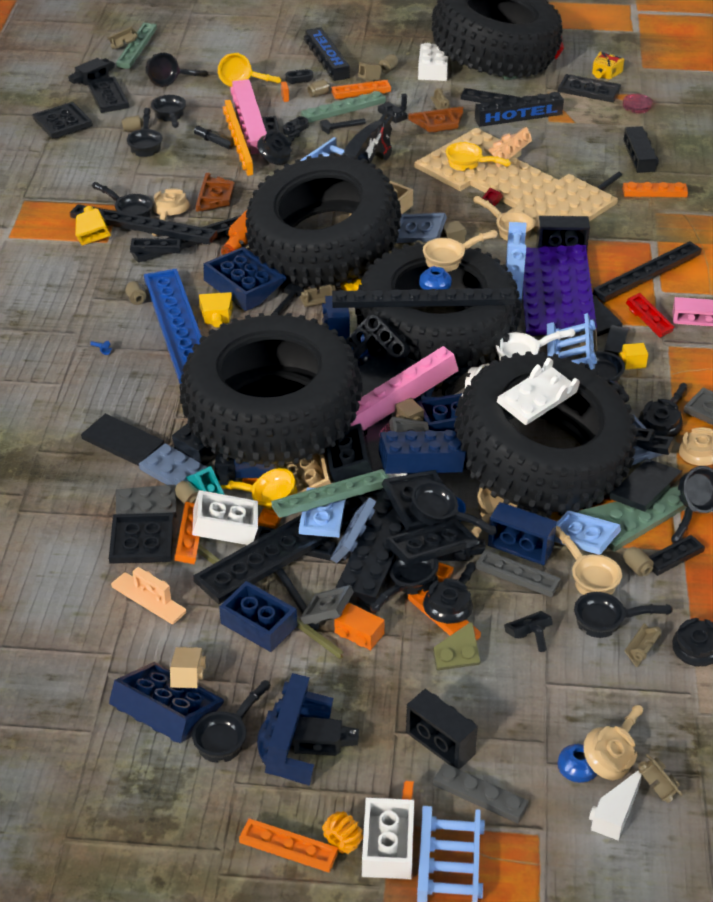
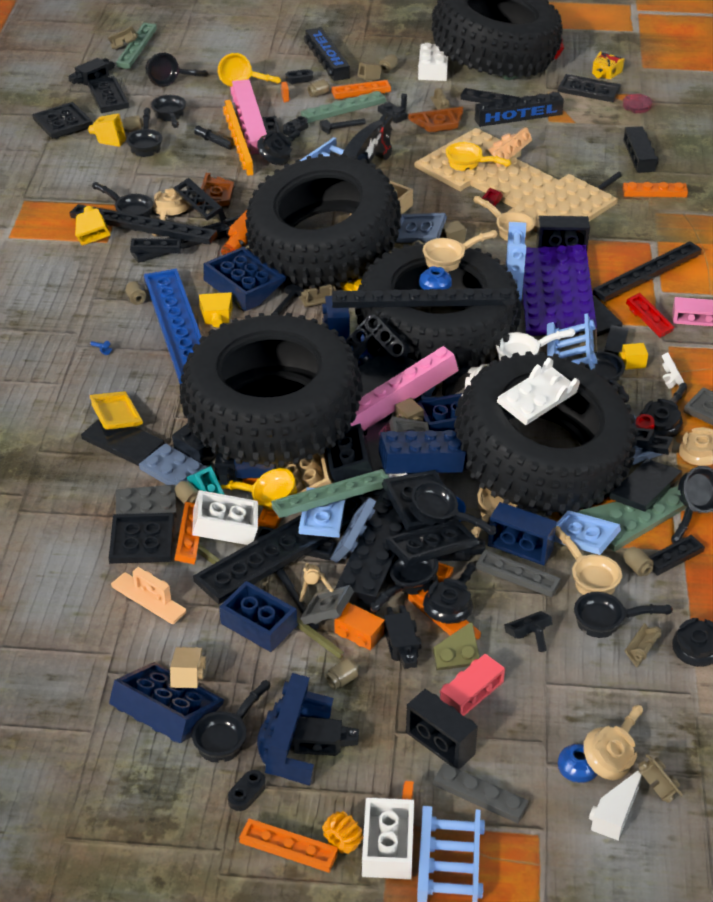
(109, 130): none -> yellow torso
(115, 410): none -> yellow piece
(201, 197): none -> black fence
(247, 788): none -> black plate
(312, 576): none -> tan plant
(342, 673): none -> dark tan brick
(401, 637): none -> black hinge
(473, 684): none -> coral brick
(645, 421): none -> red tile
(675, 376): none -> white plate

